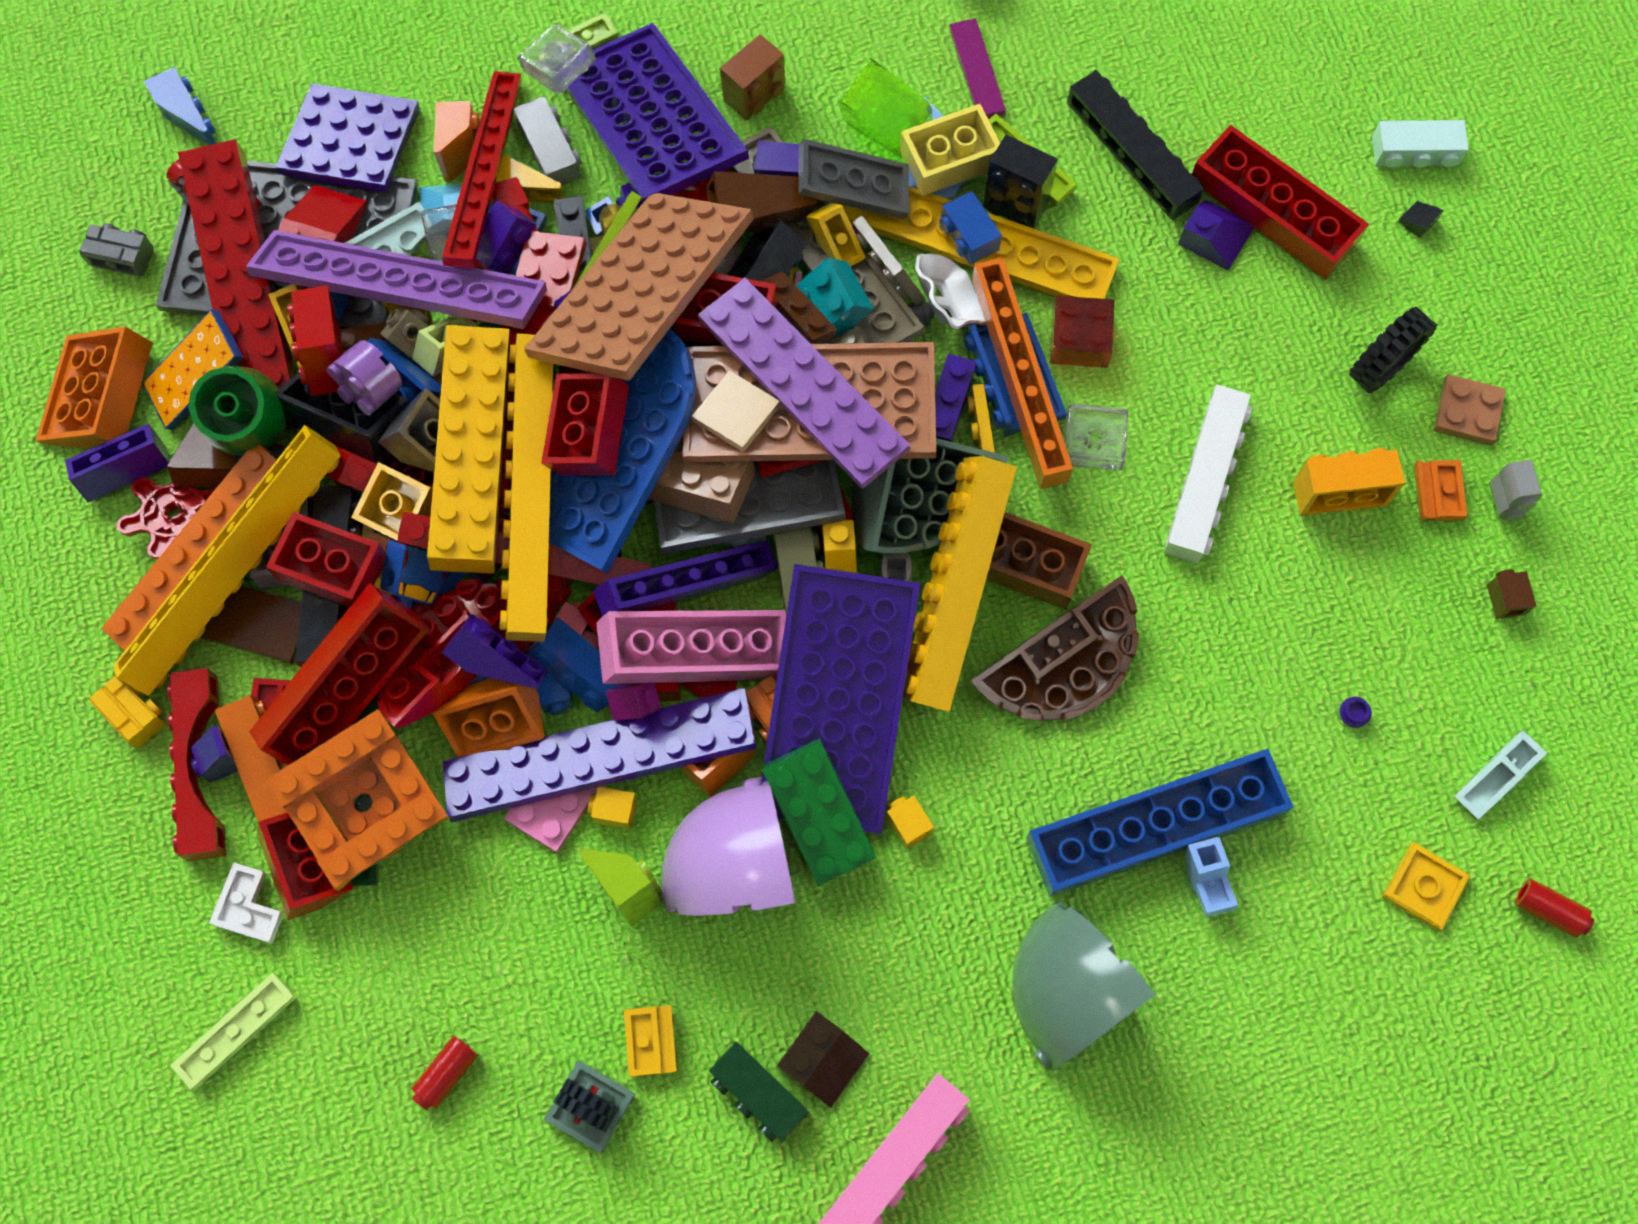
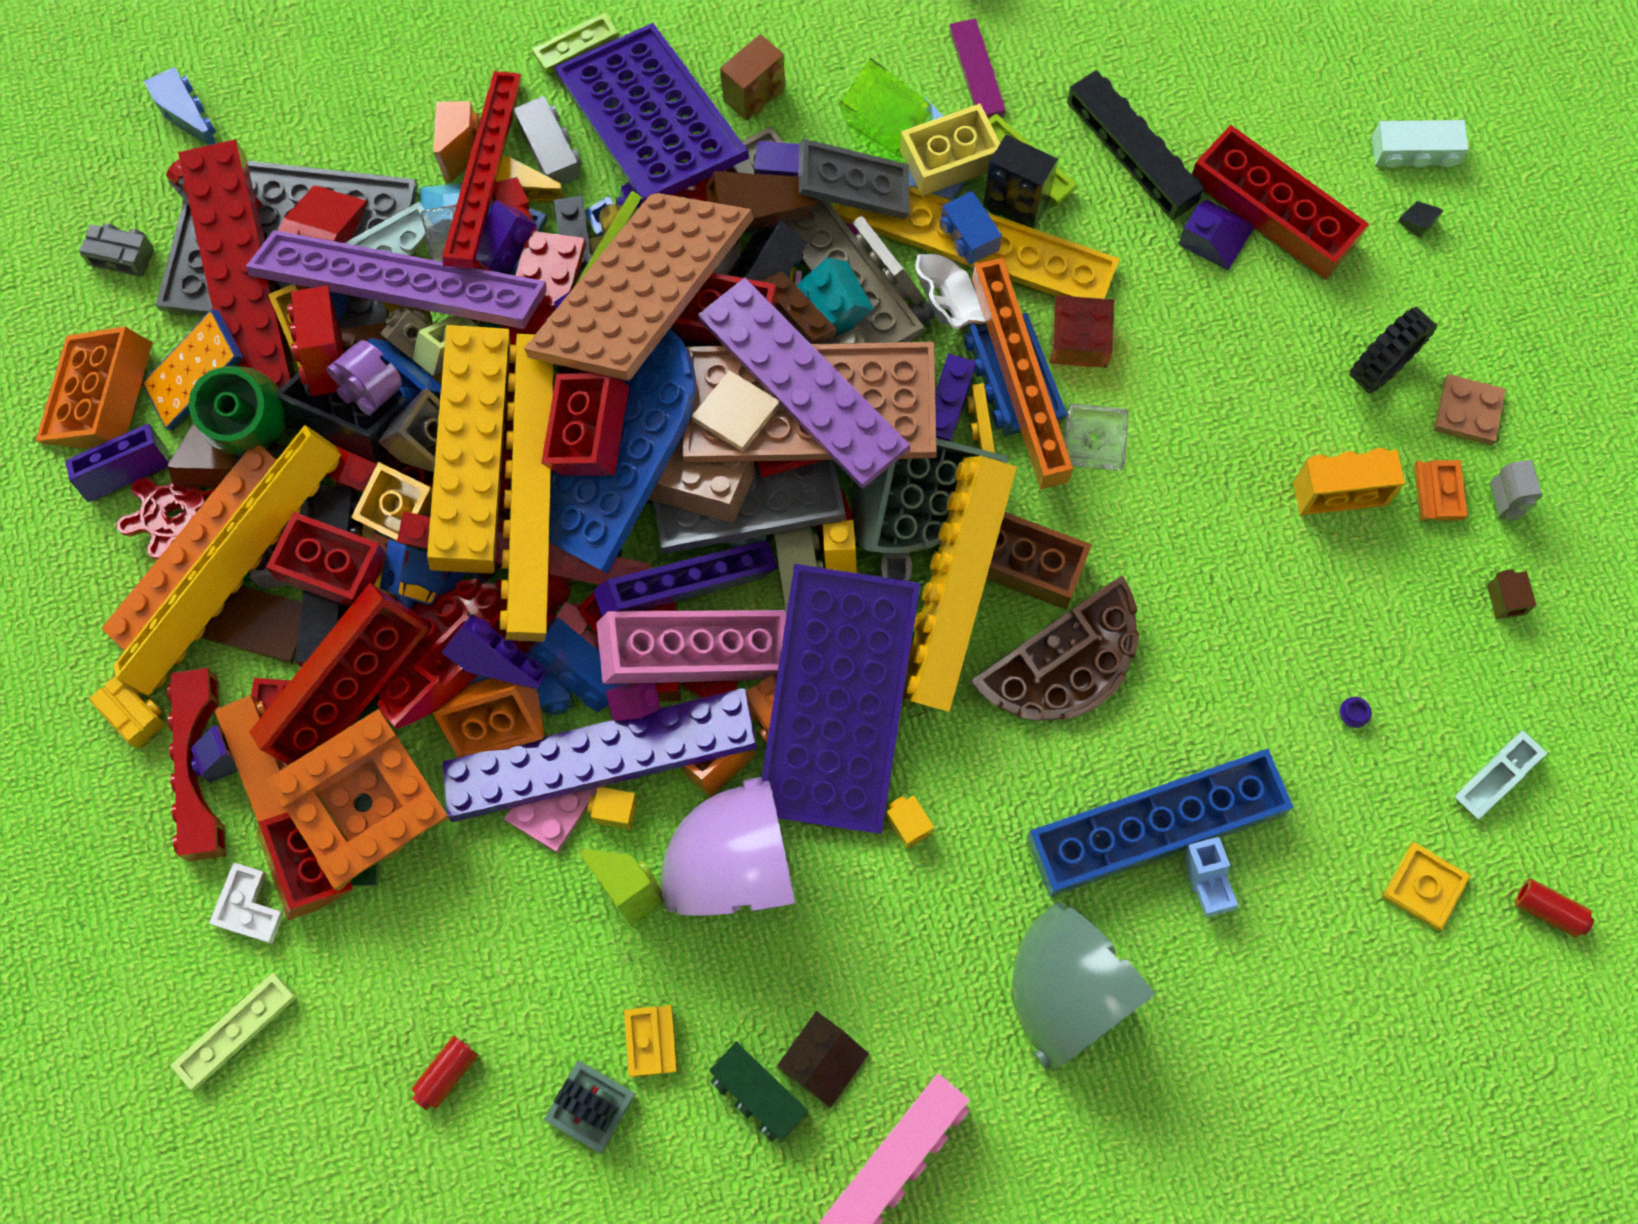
(348, 137): plate -> none
(556, 58): clear brick -> none
(819, 811): green brick -> none
(835, 233): yellow slope -> none
(1207, 474): white brick -> none

